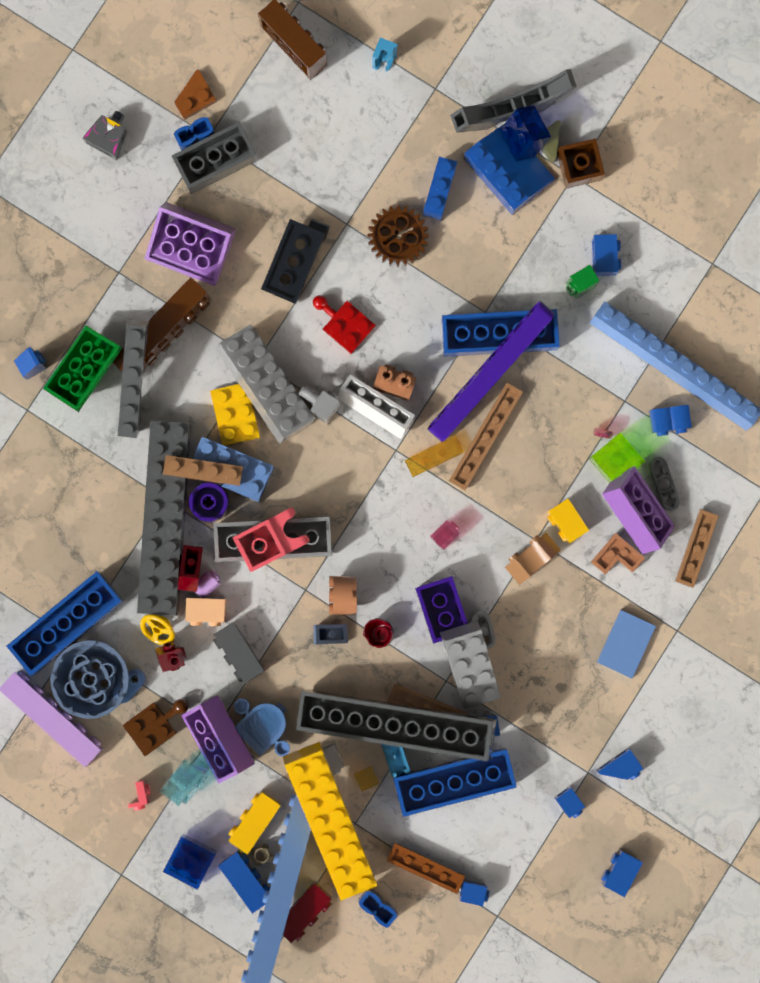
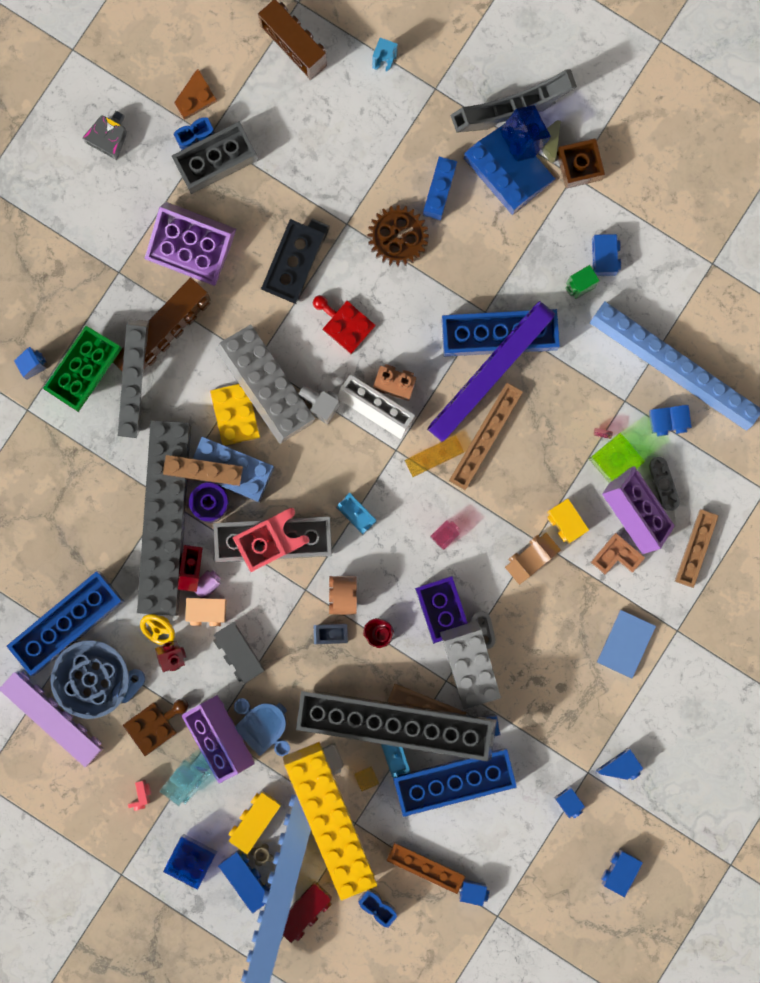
(356, 513): none -> dark azure hinge

